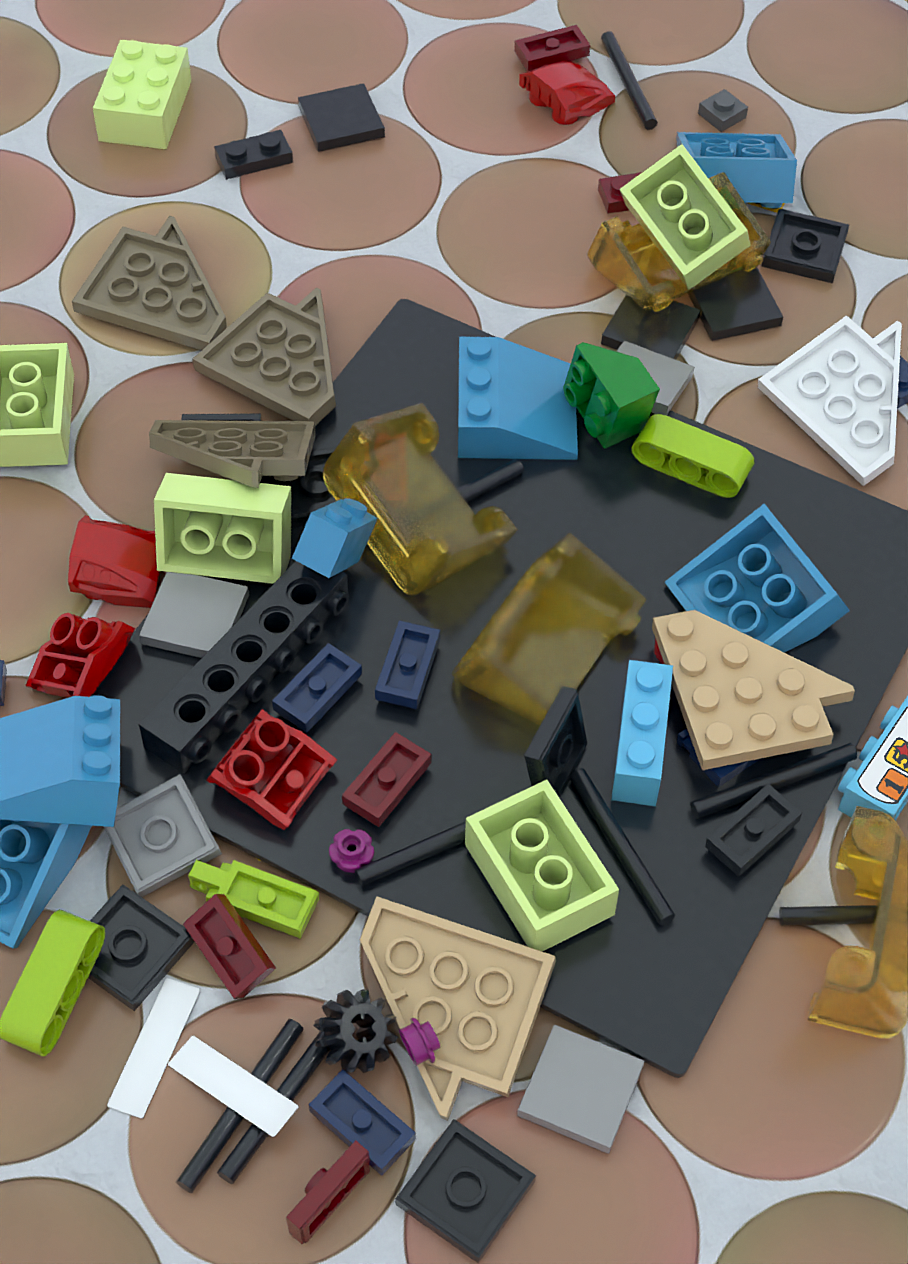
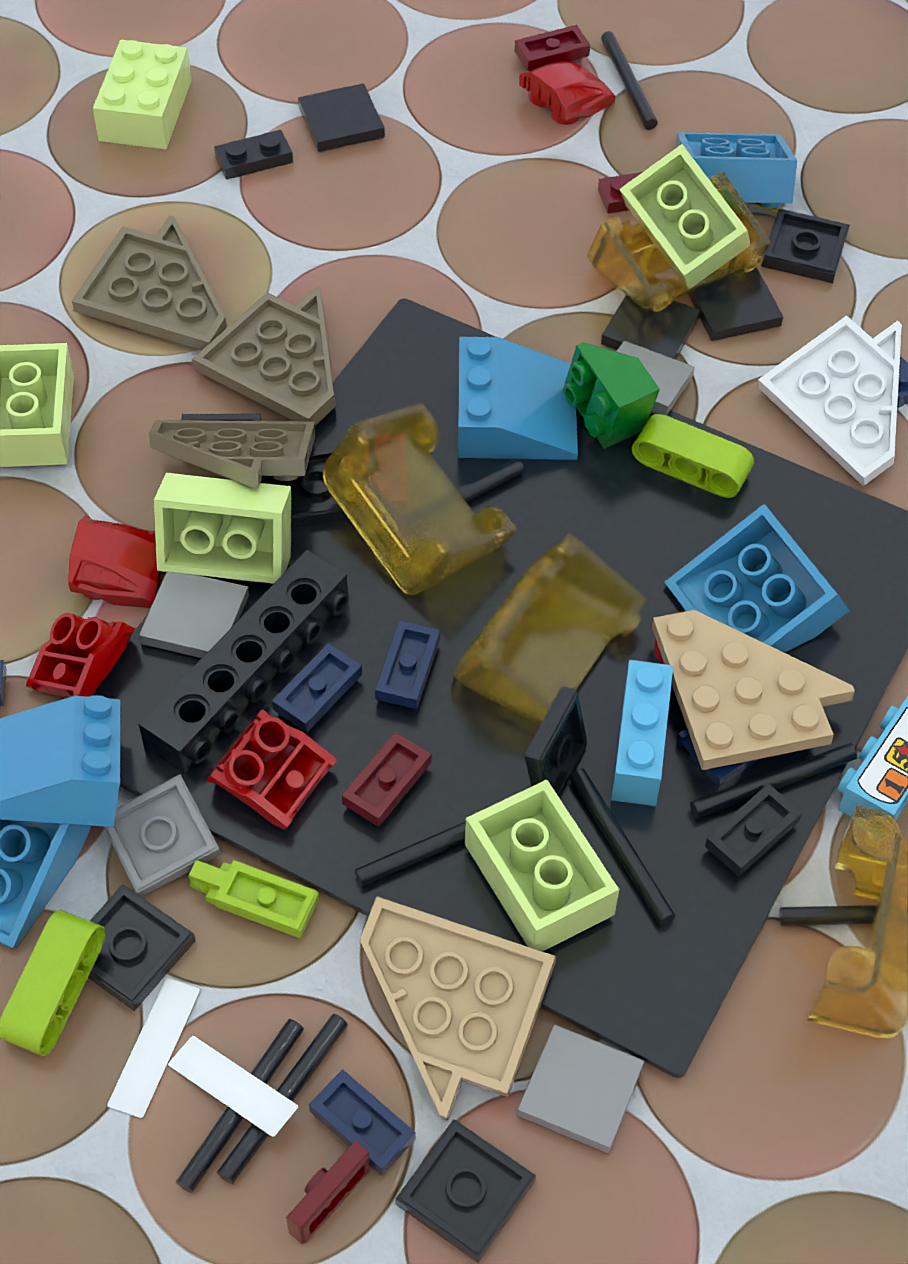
(229, 946): dark red plate -> none
(335, 537): dark azure brick -> none
(353, 860): magenta plate -> none
(371, 1032): black gear -> none
(420, 1041): magenta plate -> none
(723, 110): dark grey plate -> none

